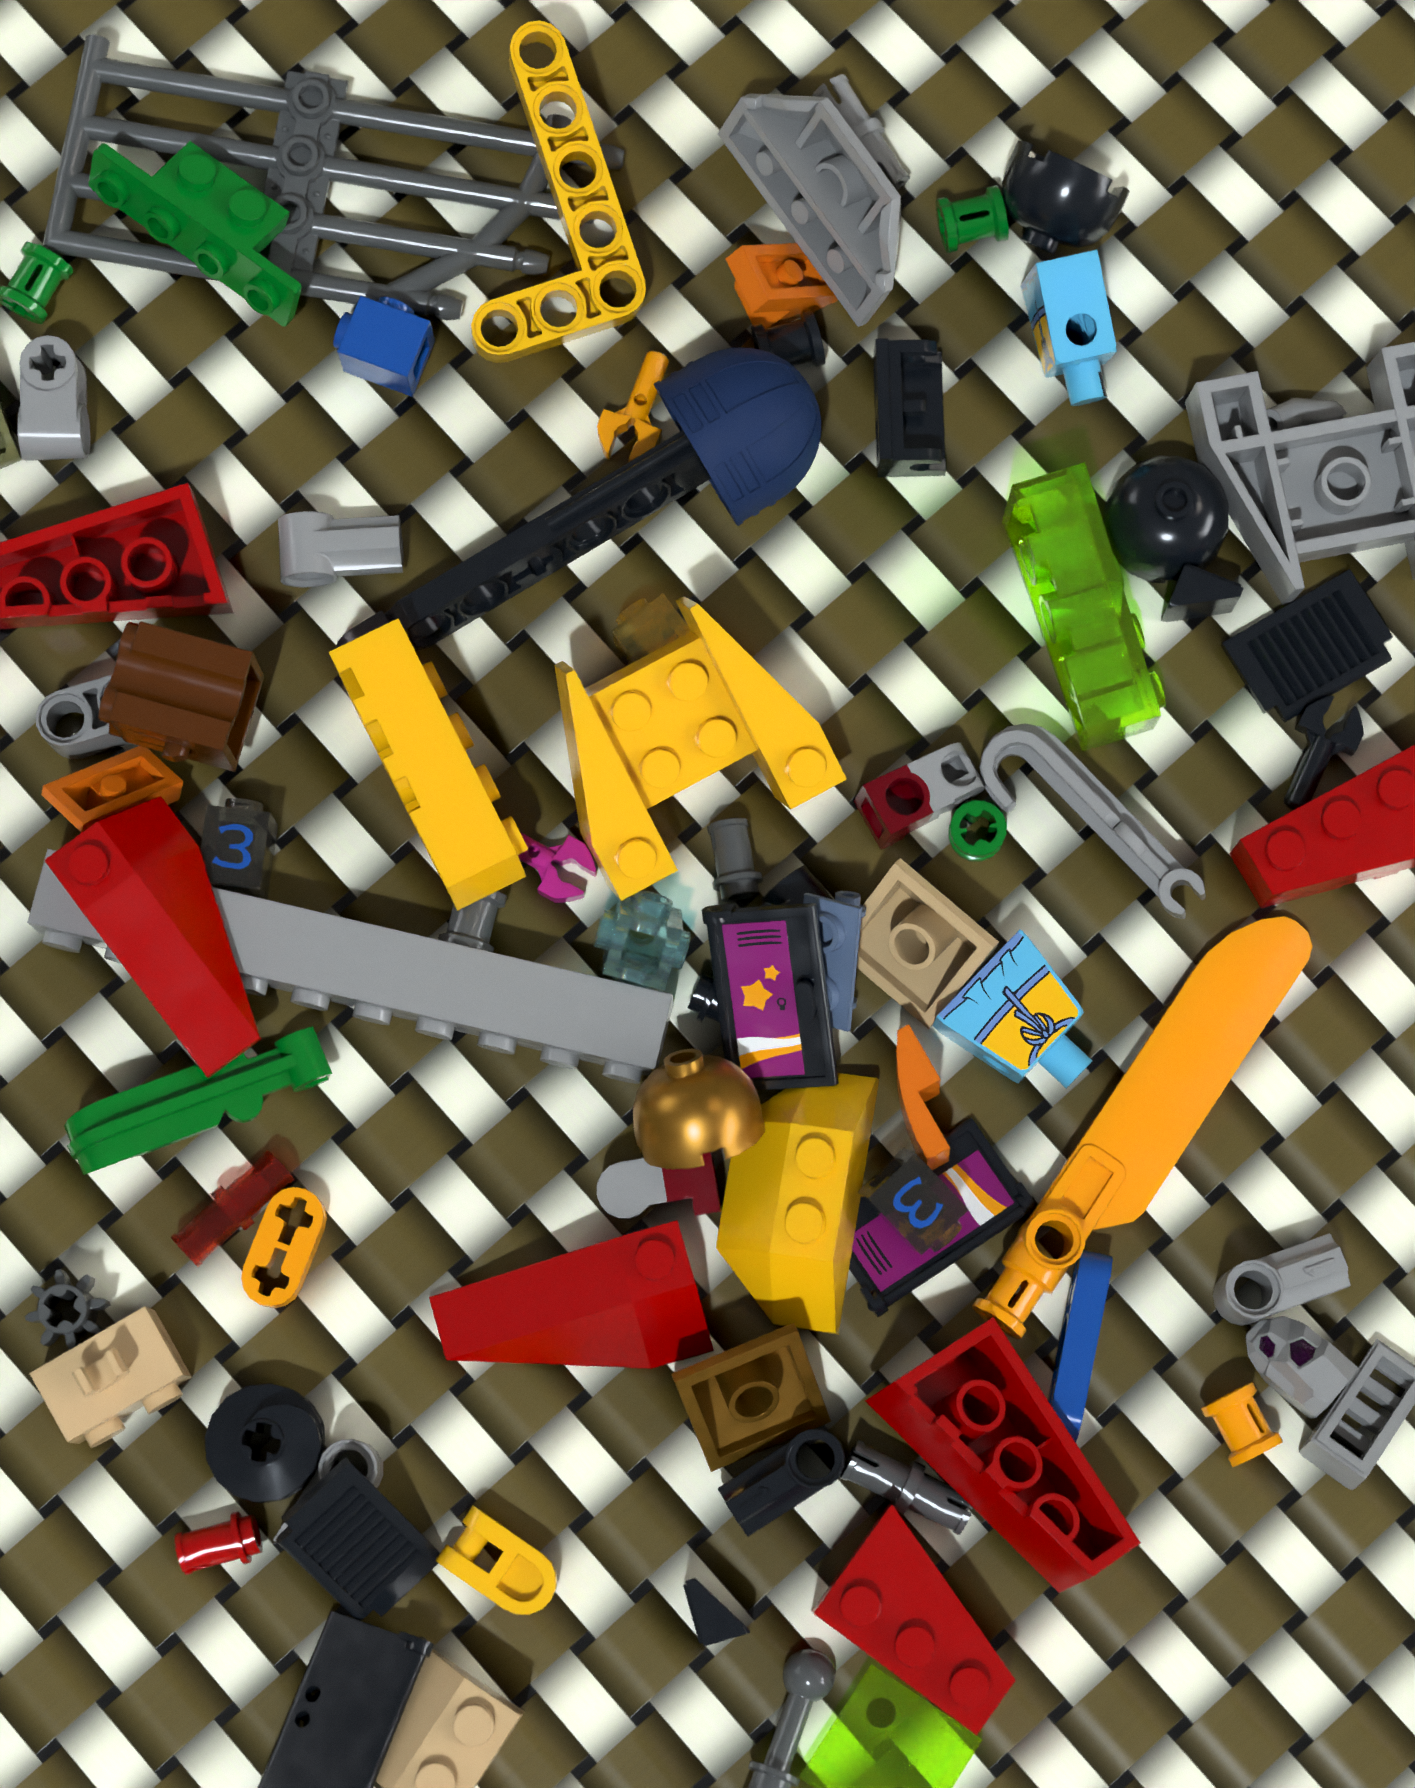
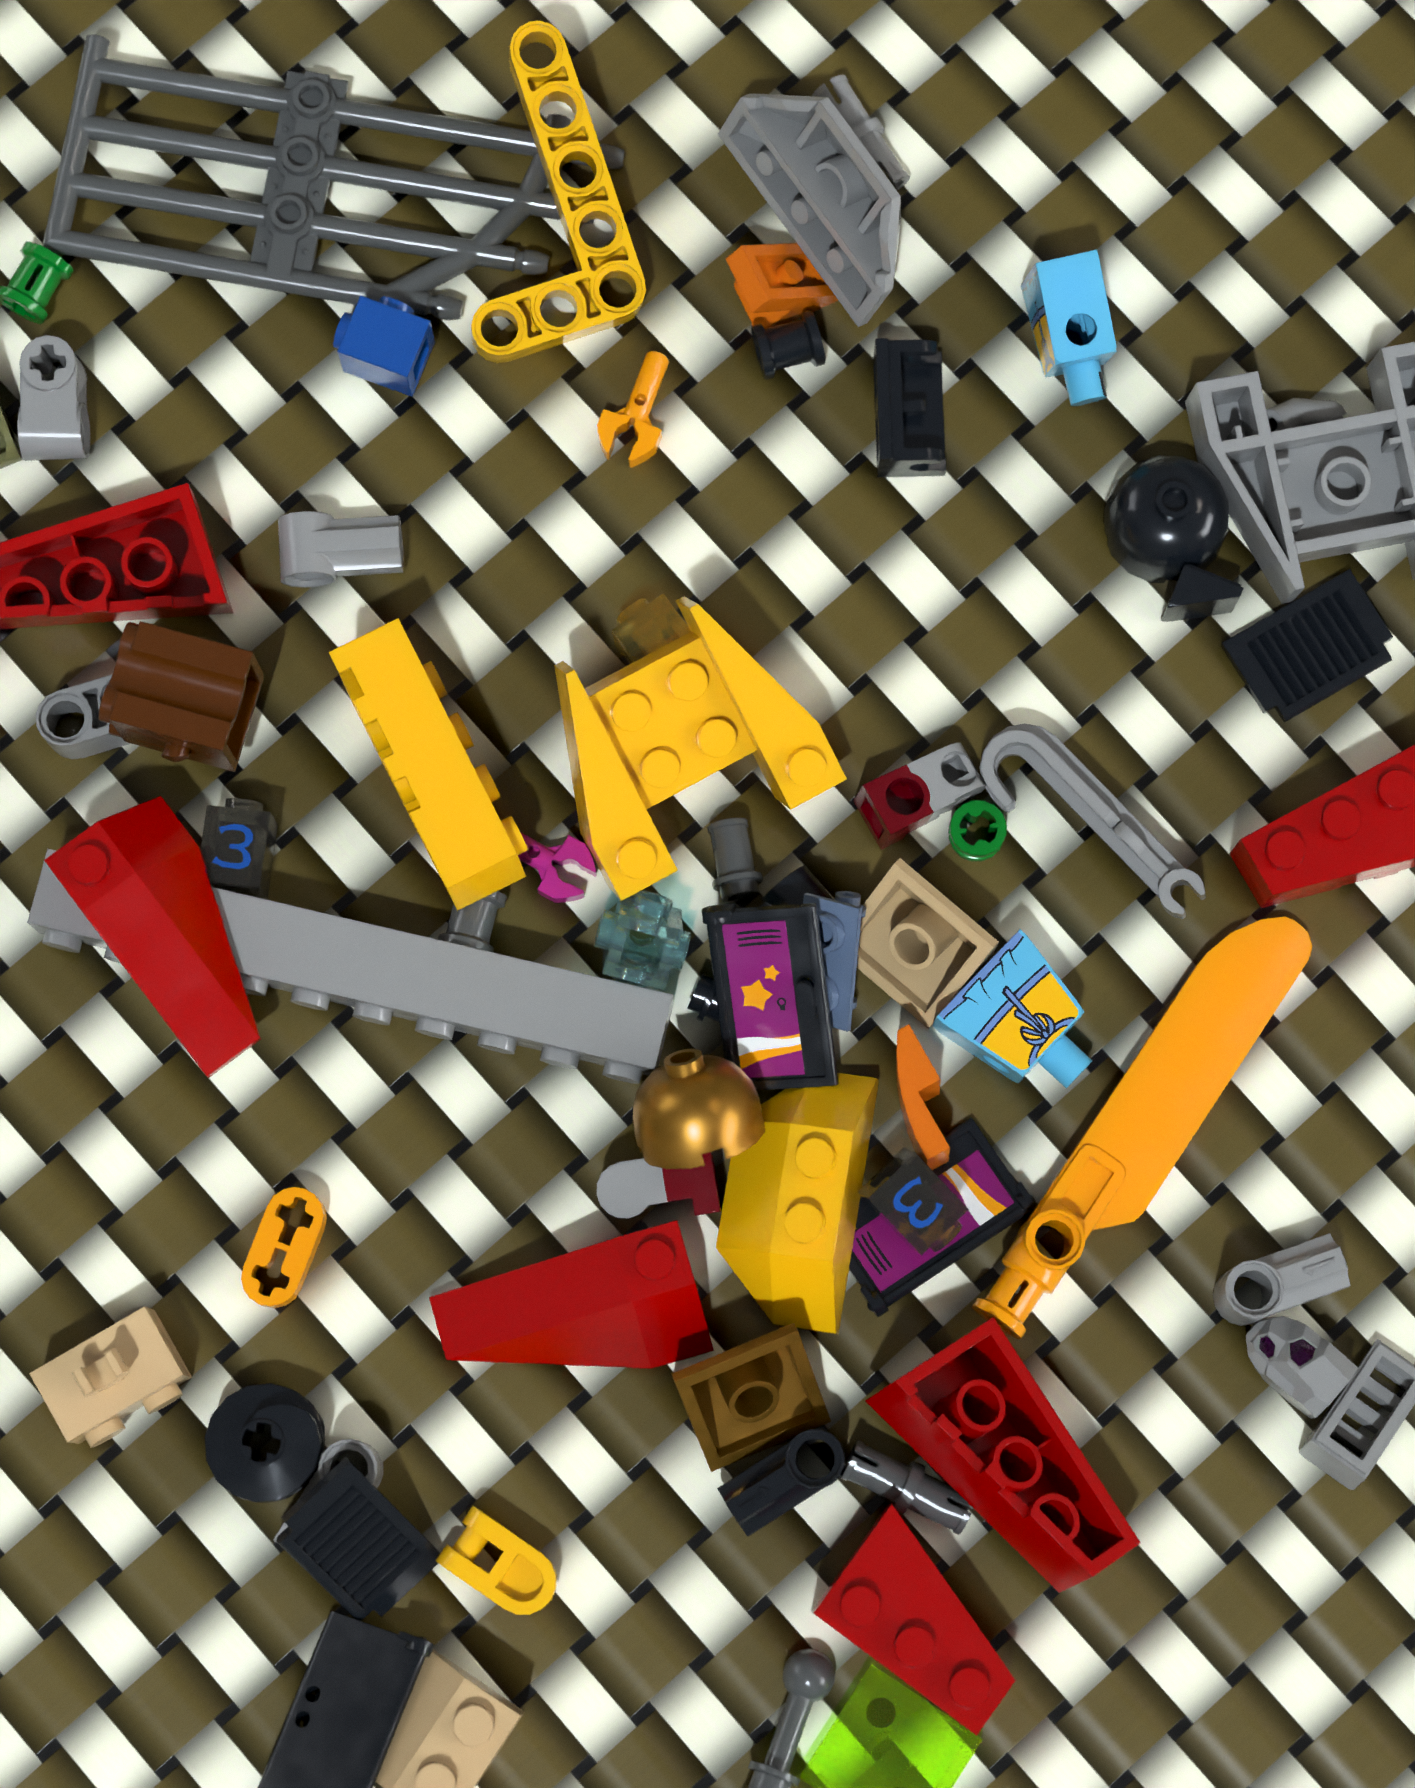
(50, 1316): dark grey gear -> none
(112, 787): orange slope -> none
(191, 1102): green piece -> none
(207, 218): green bracket -> none
(219, 1543): red pin -> none
(232, 1208): clear red pin -> none
(710, 1616): black slope -> none
(742, 426): piece -> none
(972, 219): green bush -> none
(1059, 199): black cylinder -> none
(1079, 1338): blue beam -> none
(1082, 607): clear neon green wedge -> none
(1242, 1424): light orange bush -> none
(1320, 749): black bar -> none

